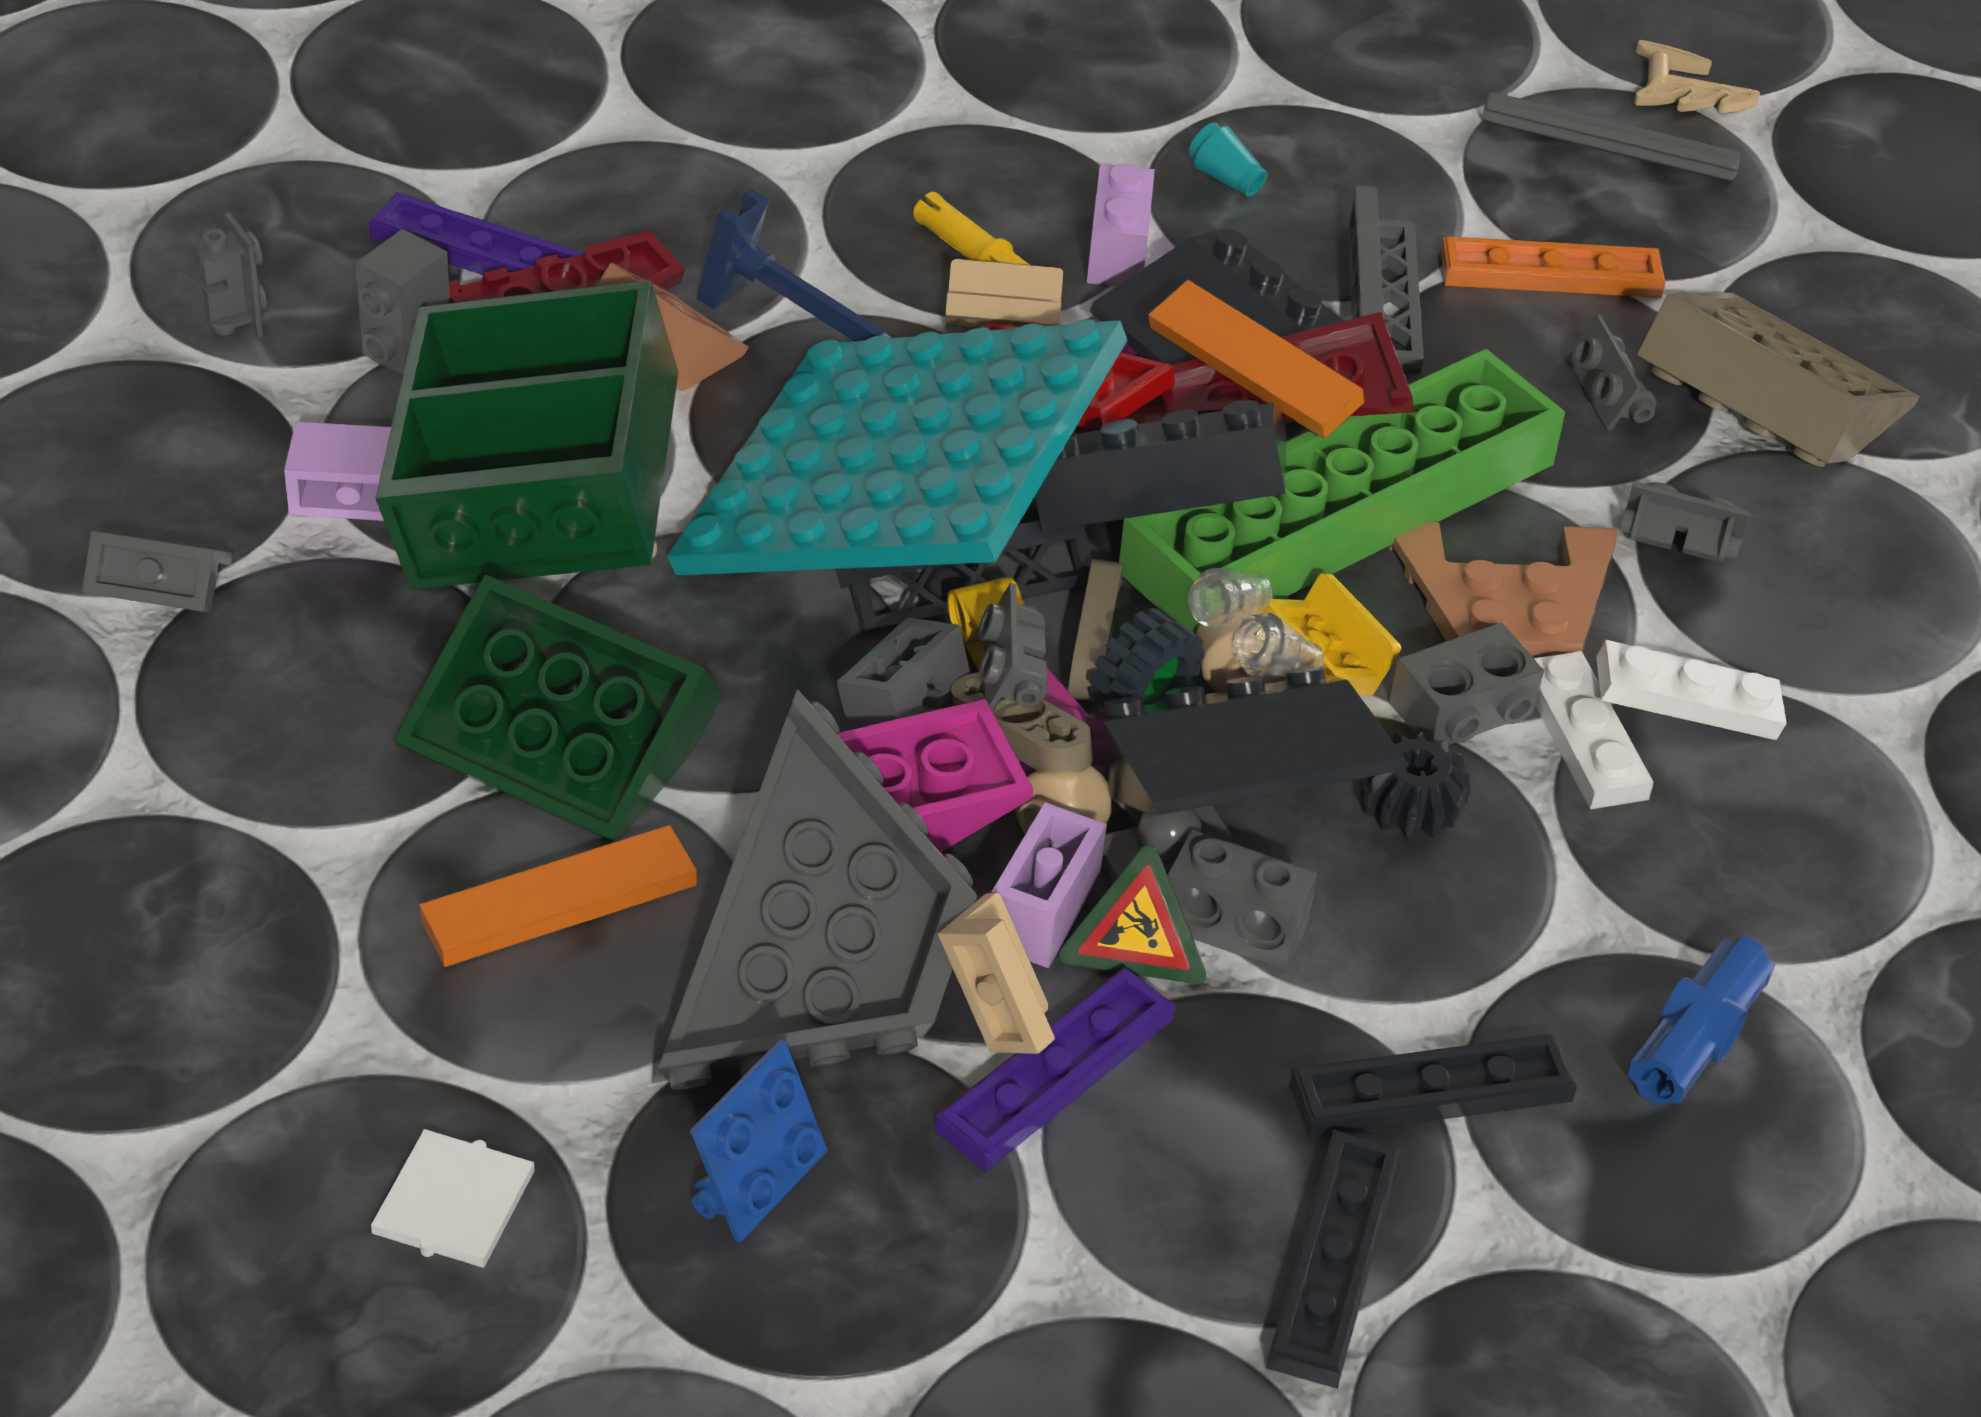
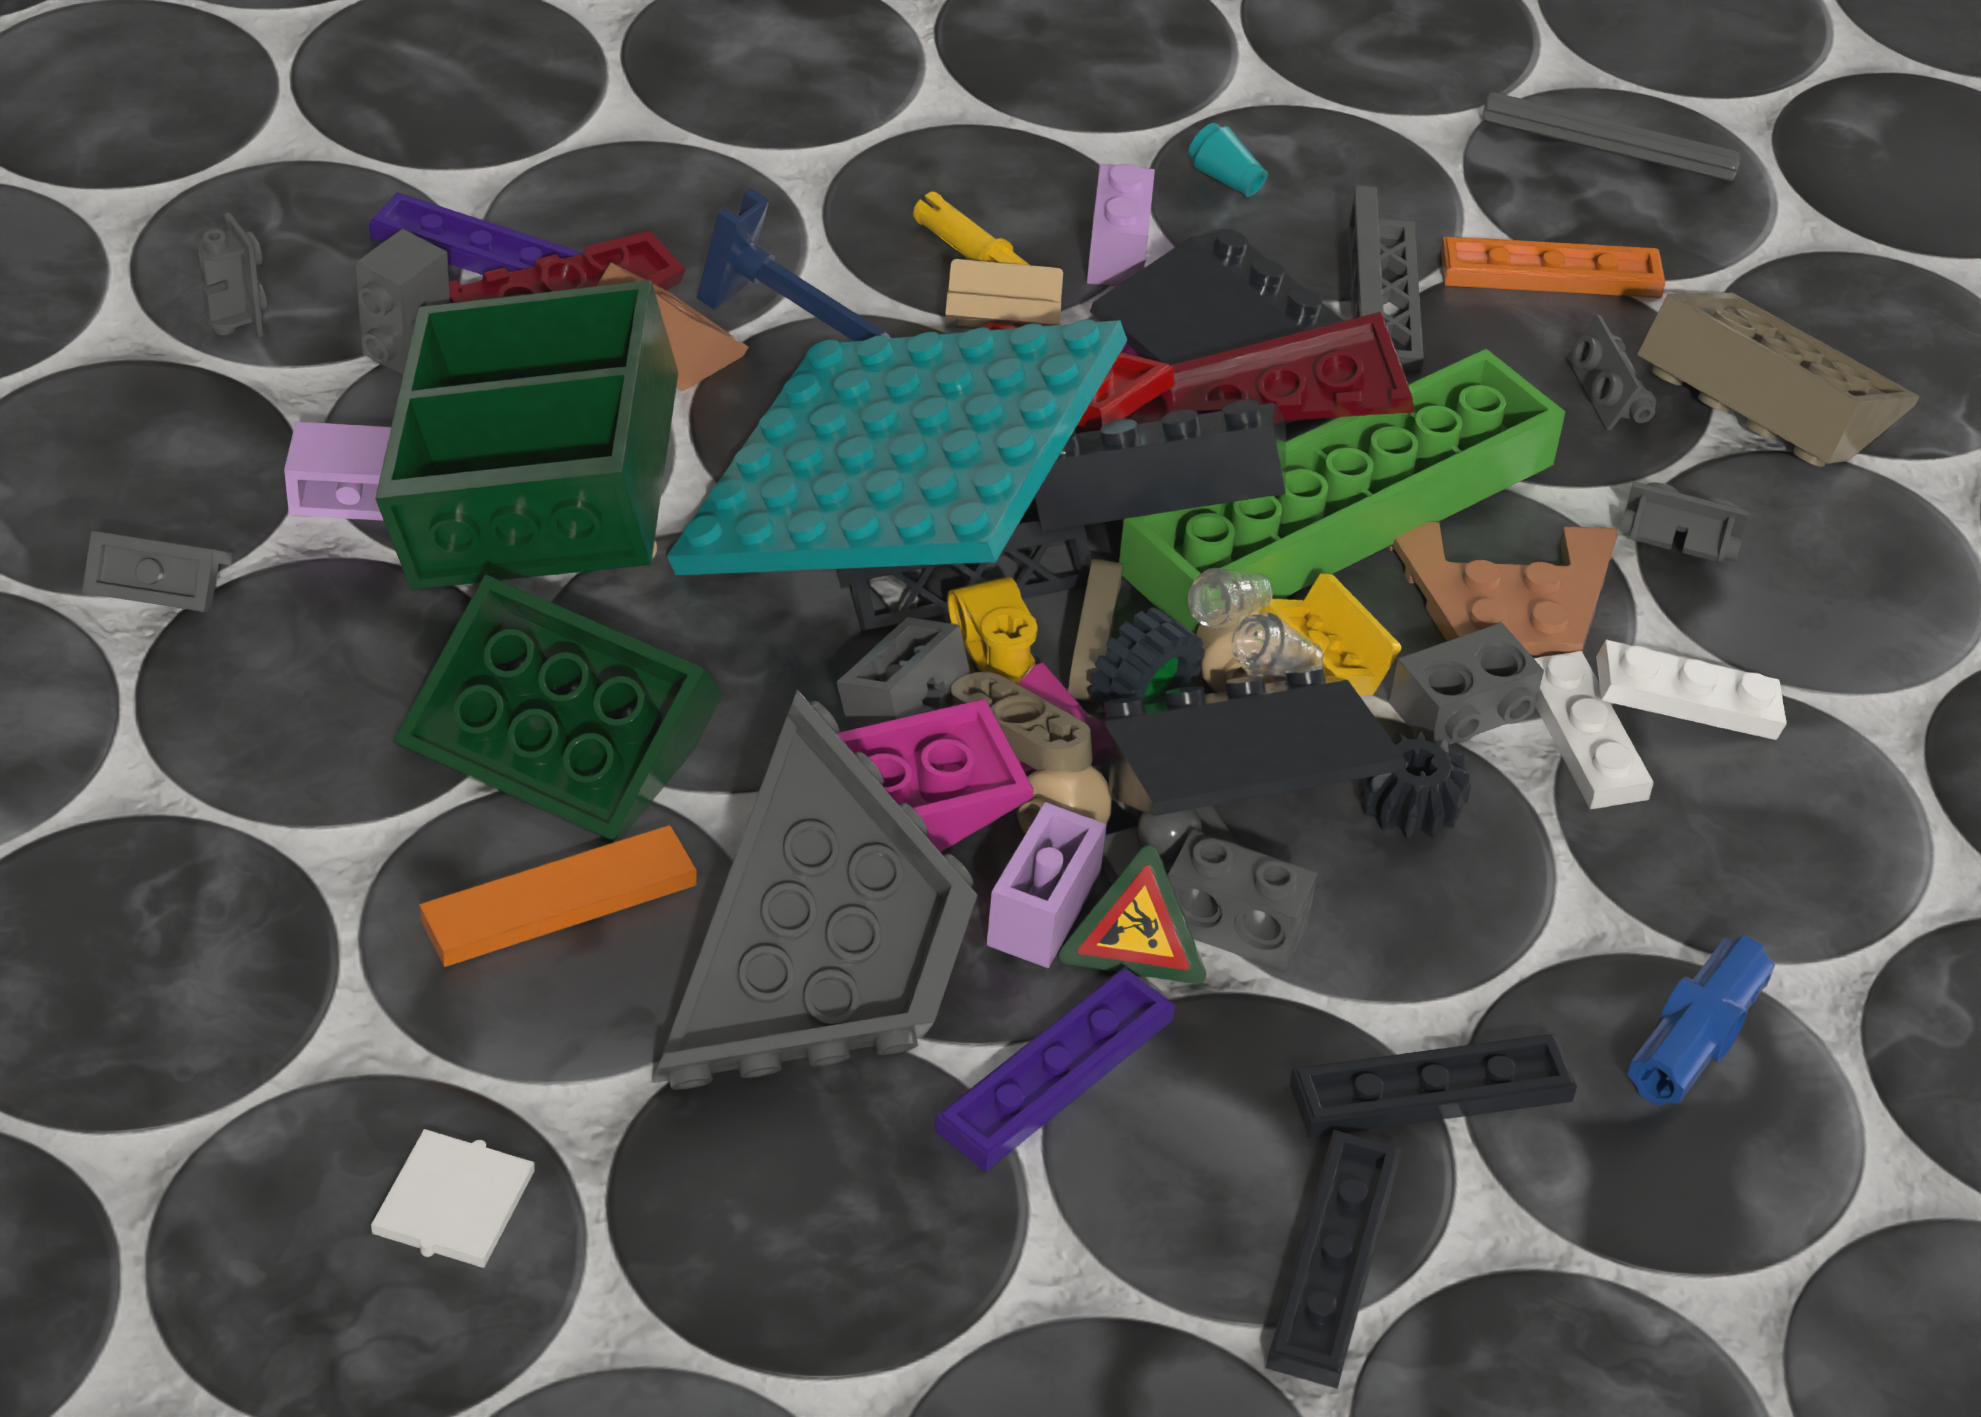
(756, 1143): blue hinge -> none
(997, 978): tan panel -> none
(1013, 652): dark grey hinge -> none
(1256, 359): orange tile -> none
(1689, 92): tan piece -> none

